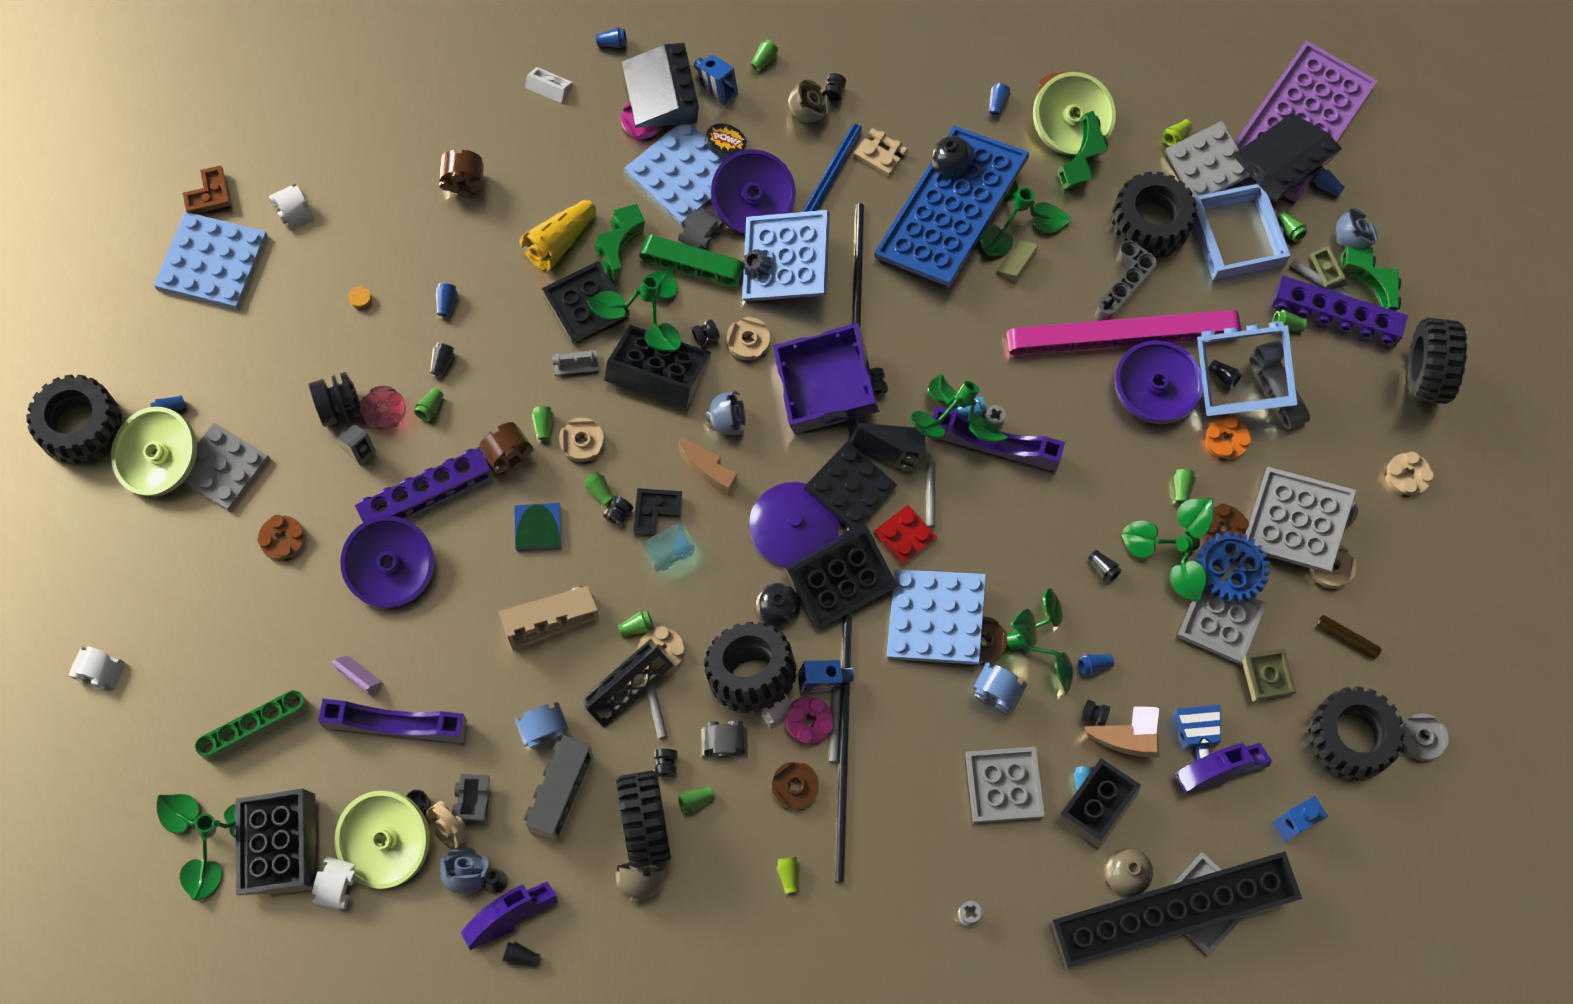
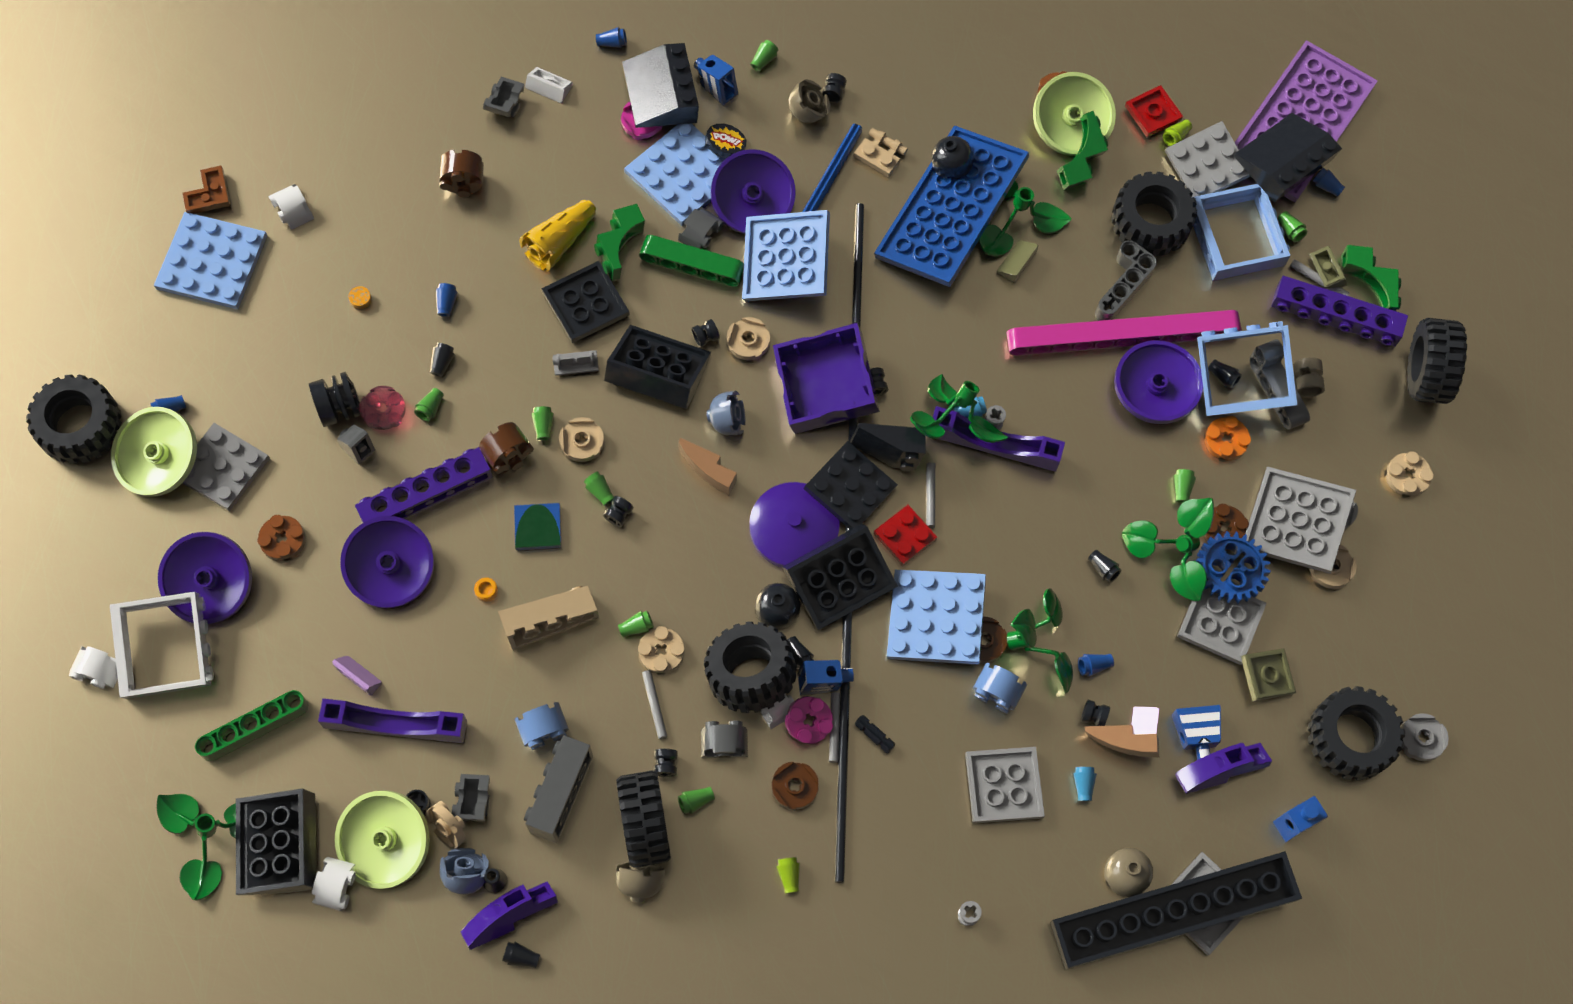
(123, 652): none -> white window
(211, 567): none -> dark purple dish
(486, 589): none -> light orange tile
(504, 97): none -> dark grey cylinder
(621, 677): black fence -> none
(650, 504): black plate -> none
(657, 284): green plant -> none
(669, 547): clear light blue brick -> none
(756, 263): black piece -> none
(800, 652): none -> black cone
(875, 734): none -> black axle
(999, 96): blue cone -> none
(1100, 802): black slope -> none
(1153, 111): none -> red plate
(1294, 322): bright green cone -> none
(1309, 377): none -> dark tan wheel
(1349, 636): dark brown axle -> none
(1355, 231): sand blue cylinder -> none

